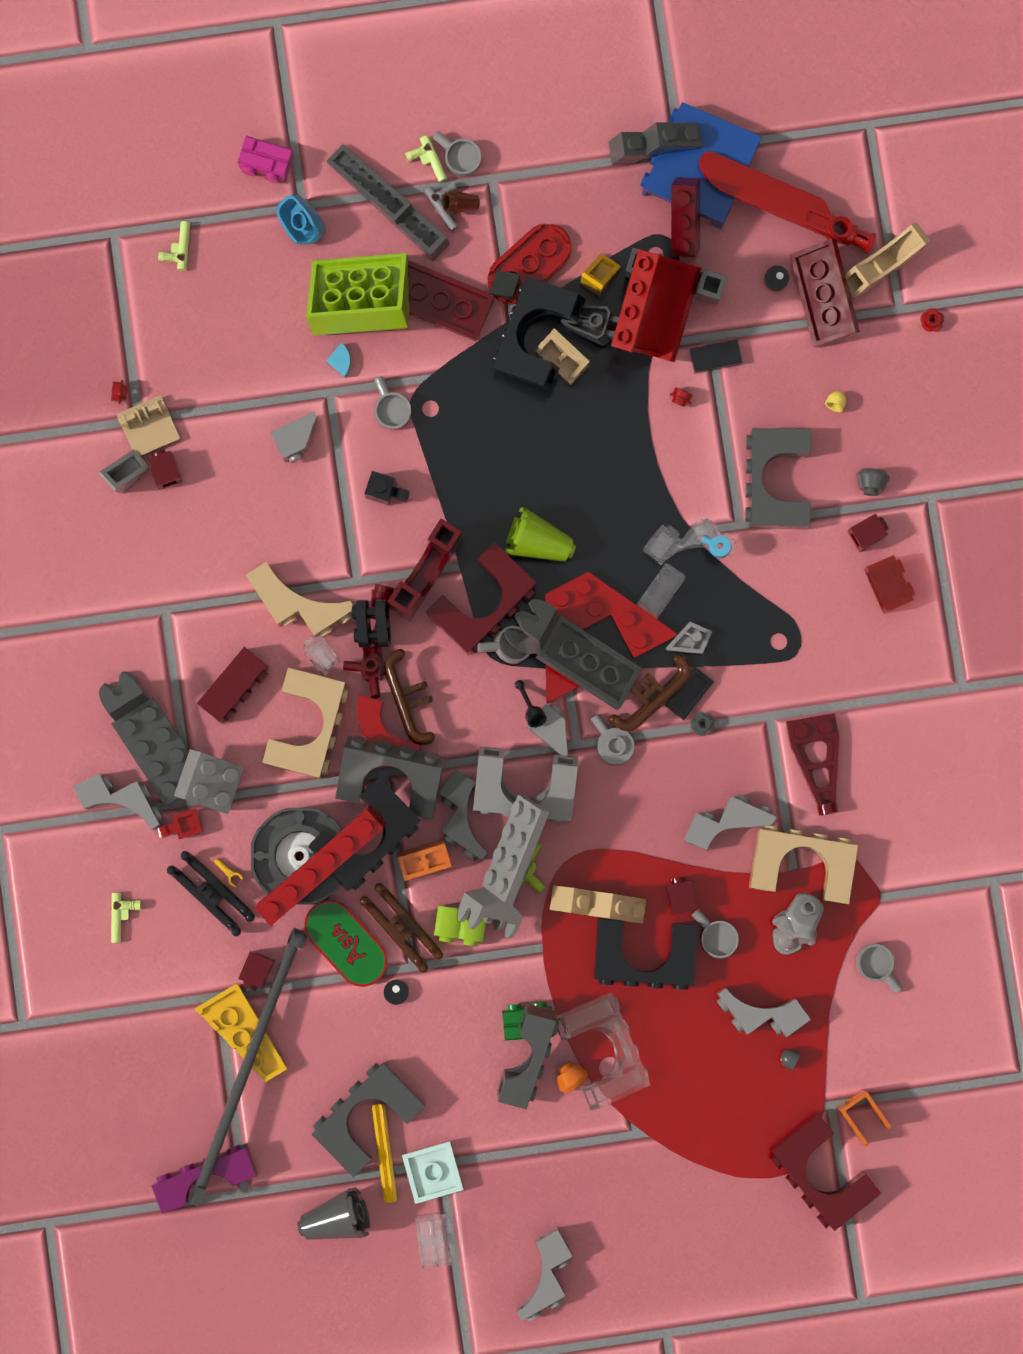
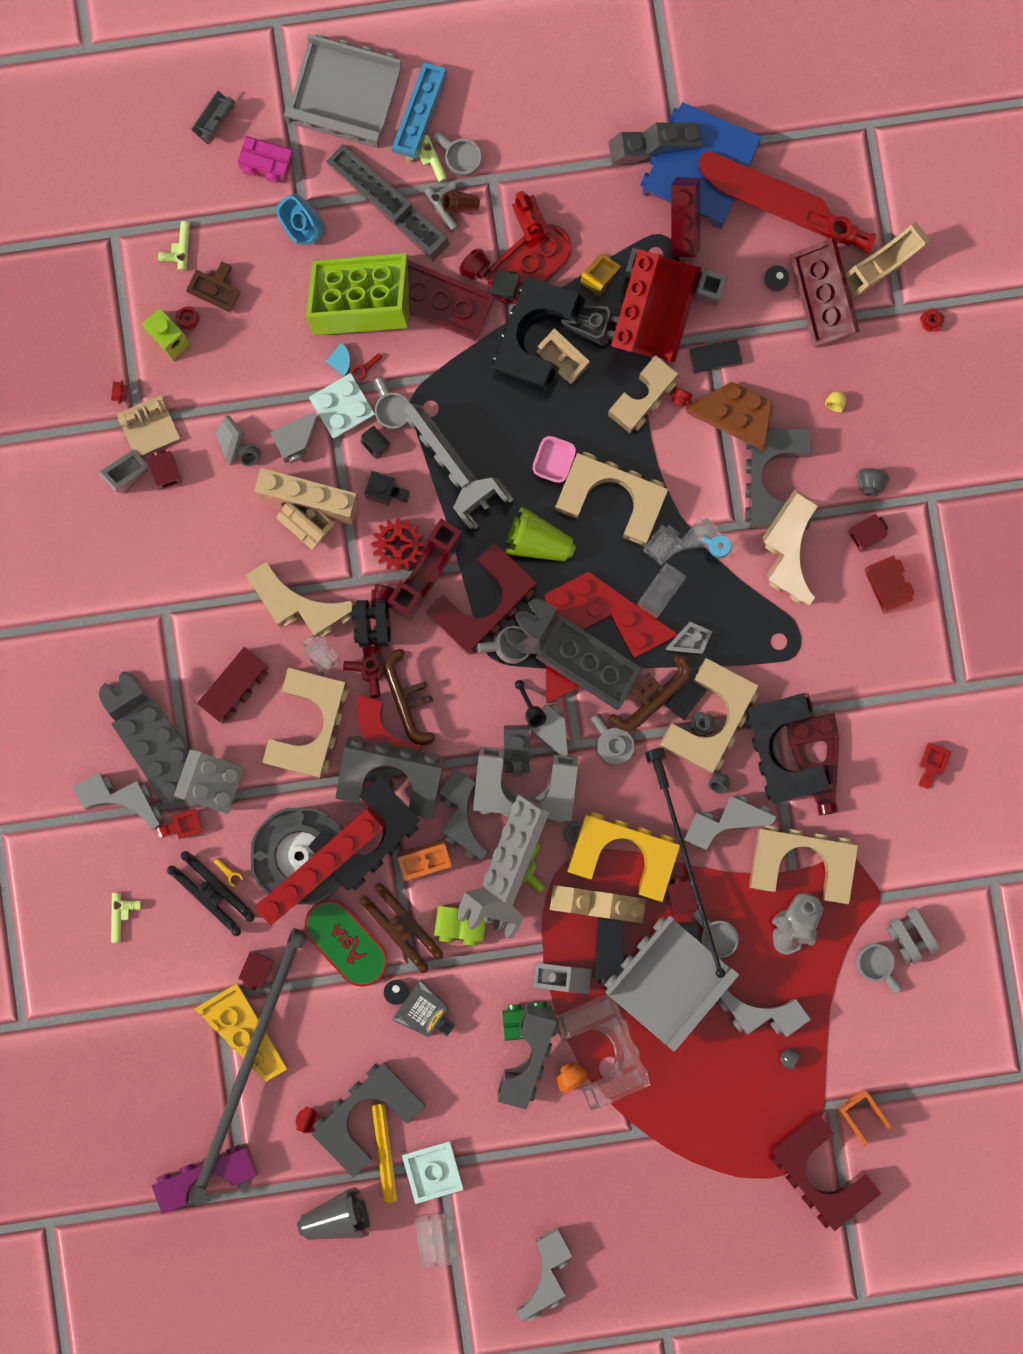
(165, 334): none -> lime torso
(183, 313): none -> red plate
(213, 116): none -> dark grey hinge
(215, 287): none -> reddish brown hinge
(229, 438): none -> light grey piece
(248, 454): none -> dark grey plate
(280, 488): none -> tan arch
(306, 523): none -> tan brick
(306, 1119): none -> red plate
(342, 406): none -> light aqua plate
(344, 90): none -> light grey panel
(366, 366): none -> red hand
(374, 442): none -> pearl dark grey brick
(386, 544): none -> red gear
(419, 110): none -> dark azure gear
(424, 1012): none -> dark grey torso
(473, 491): none -> light grey hinge
(475, 265): none -> dark red cone
(516, 749): none -> dark grey hinge
(529, 216): none -> red hinge
(554, 459): none -> bright pink piece
(562, 978): none -> light grey slope
(568, 833): none -> dark grey plate
(589, 472): none -> tan arch
(631, 412): none -> tan arch
(656, 756): none -> black piece
(657, 852): none -> yellow arch
(669, 983): none -> light grey panel
(719, 783): none -> dark grey hinge
(736, 413): none -> dark orange wing
(737, 695): none -> tan arch
(766, 723): none -> black arch
(785, 537): none -> tan arch
(909, 950): none -> light grey brick
(933, 761): none -> red plate

